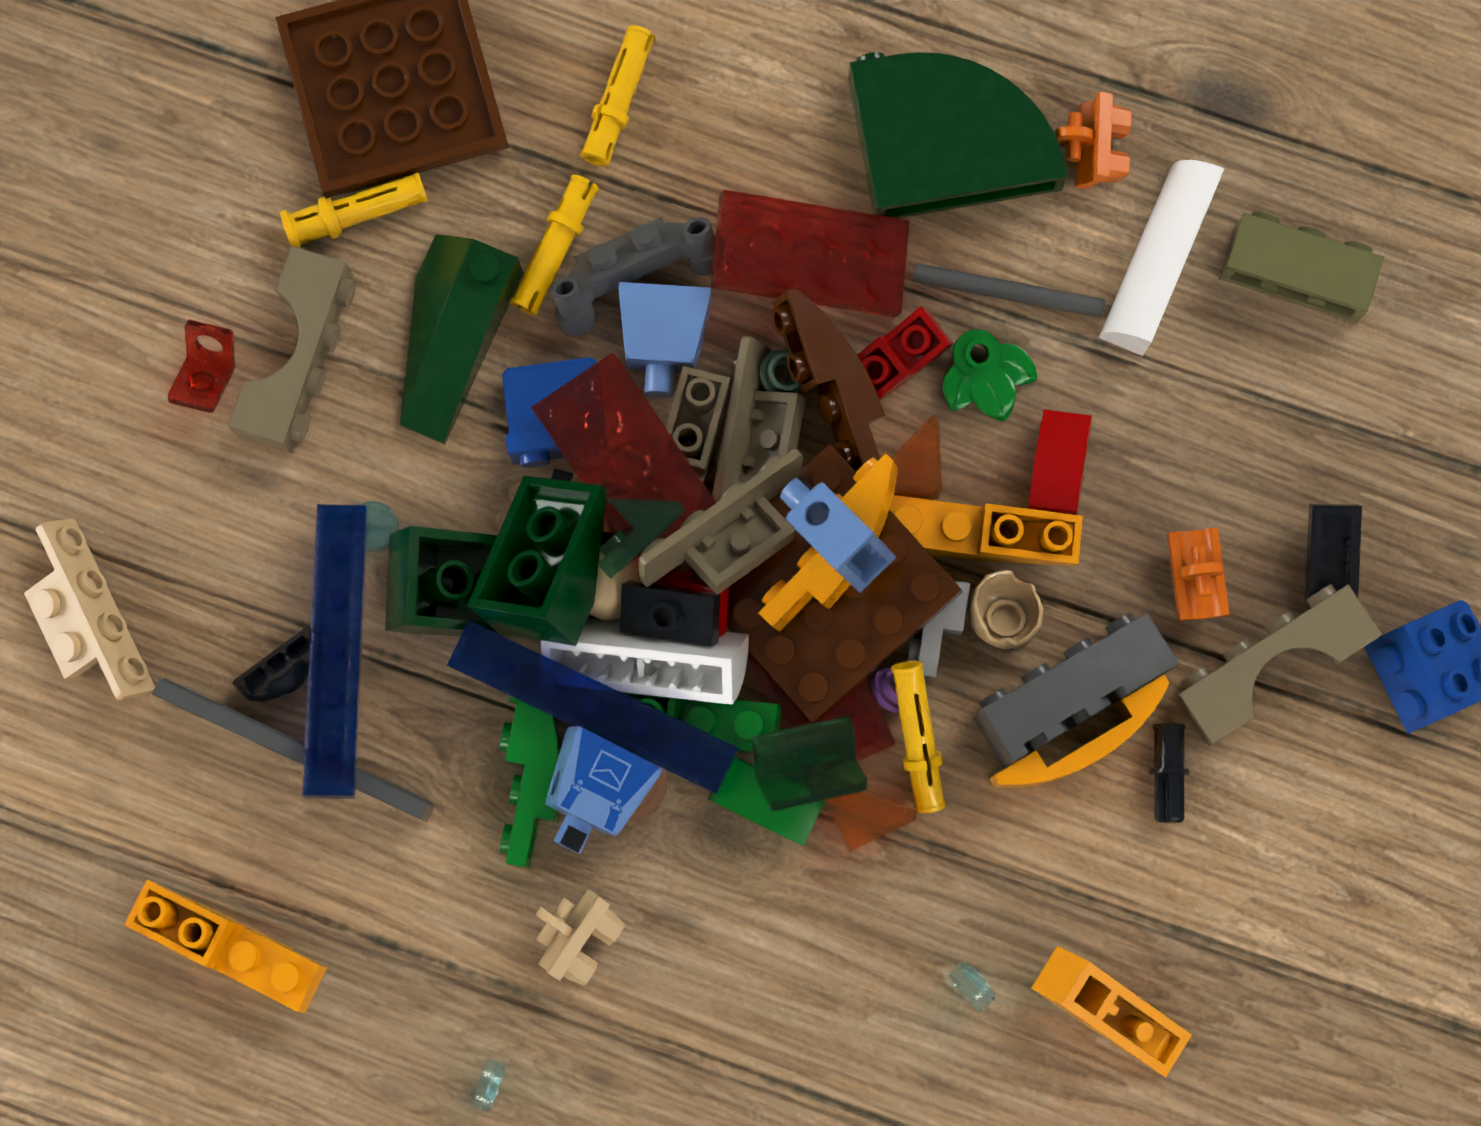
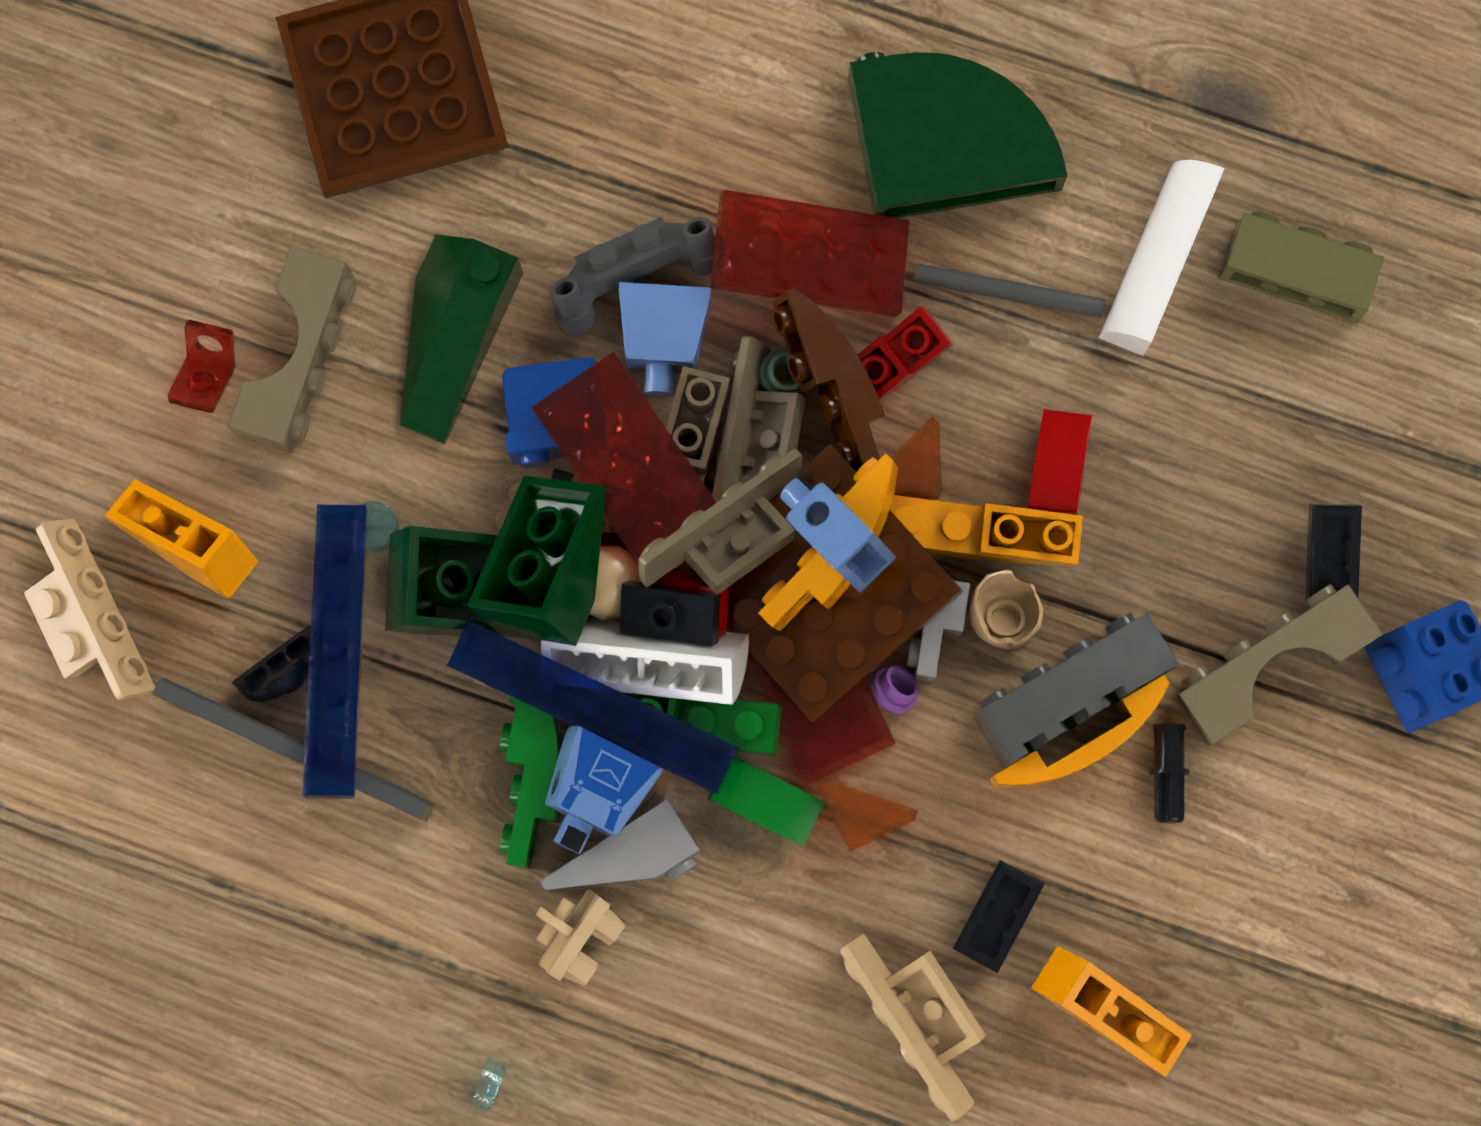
(183, 538): none -> light orange slope
(226, 946): light orange slope -> none
(331, 216): yellow pin -> none
(553, 247): yellow pin -> none
(611, 113): yellow pin -> none
(640, 852): none -> light grey slope
(649, 522): clear green slope -> none
(808, 763): clear green panel -> none
(921, 756): yellow pin -> none
(923, 1016): none -> tan bracket
(972, 986): clear light blue tile -> none
(989, 382): green plate -> none
(998, 916): none -> black plate
(1089, 141): orange hips -> none
(1198, 574): orange hips -> none

